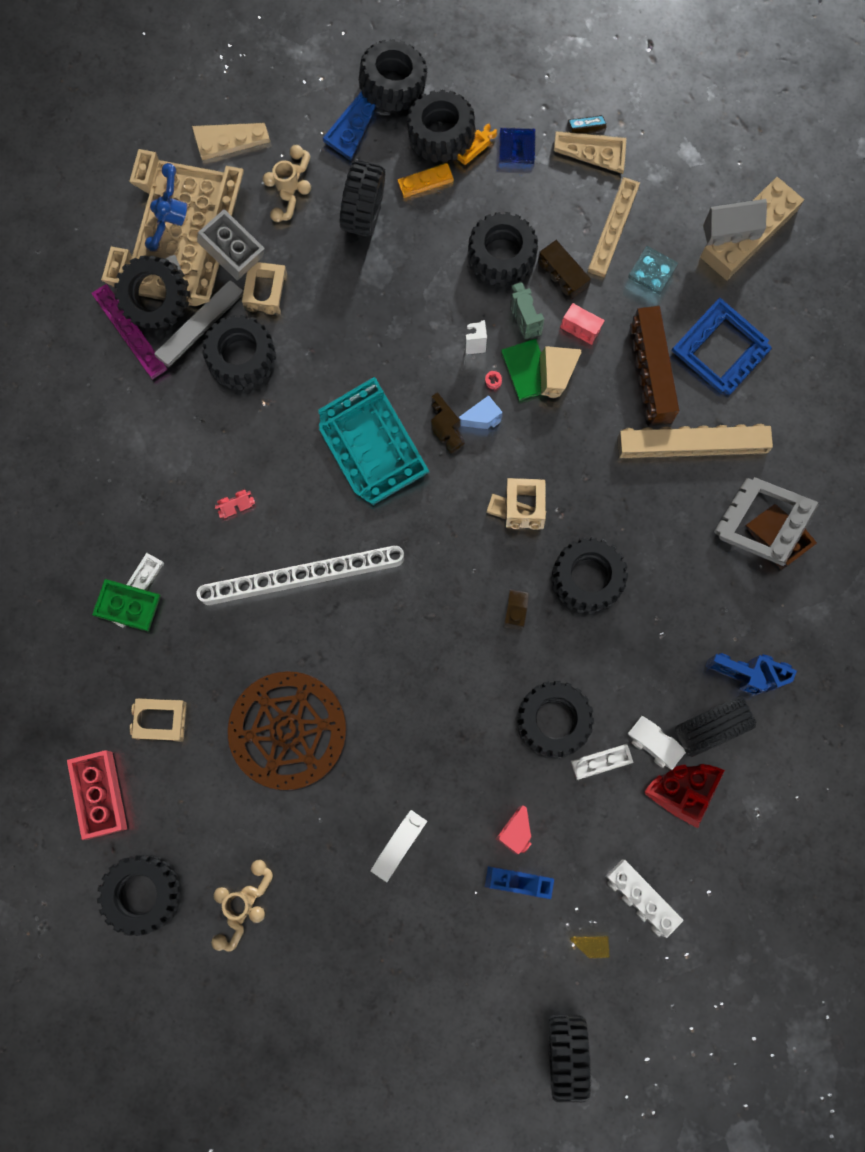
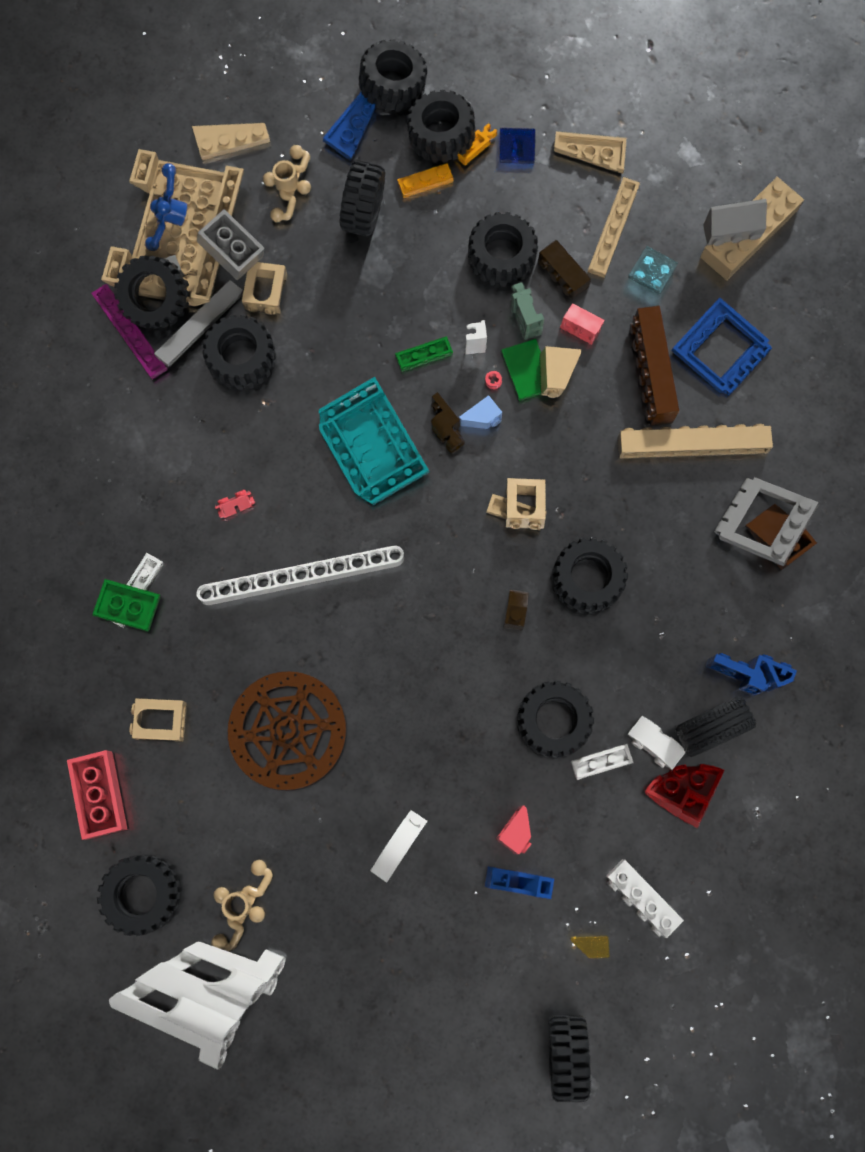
(205, 1010): none -> white panel
(424, 353): none -> green tile
(587, 125): slope -> none

